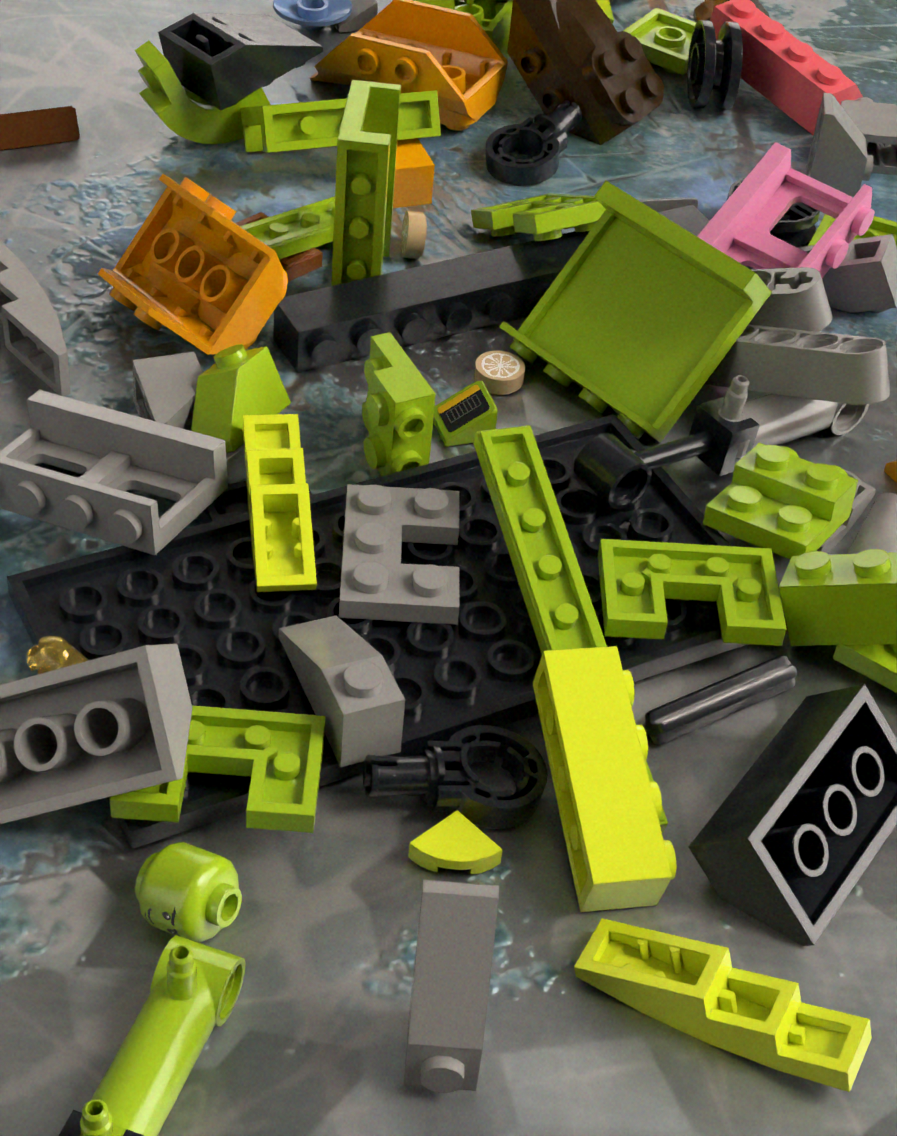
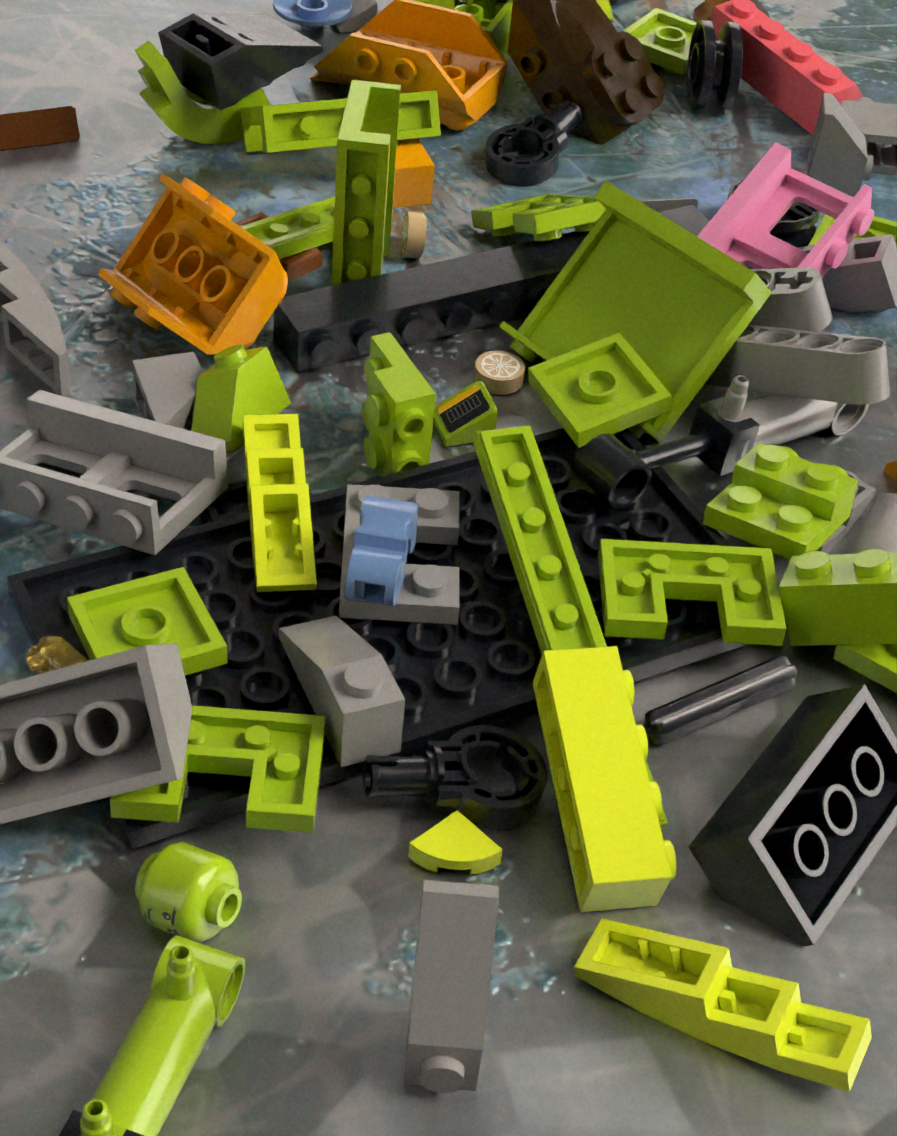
(149, 612): none -> lime plate
(381, 550): none -> medium blue leg
(599, 389): none -> lime plate

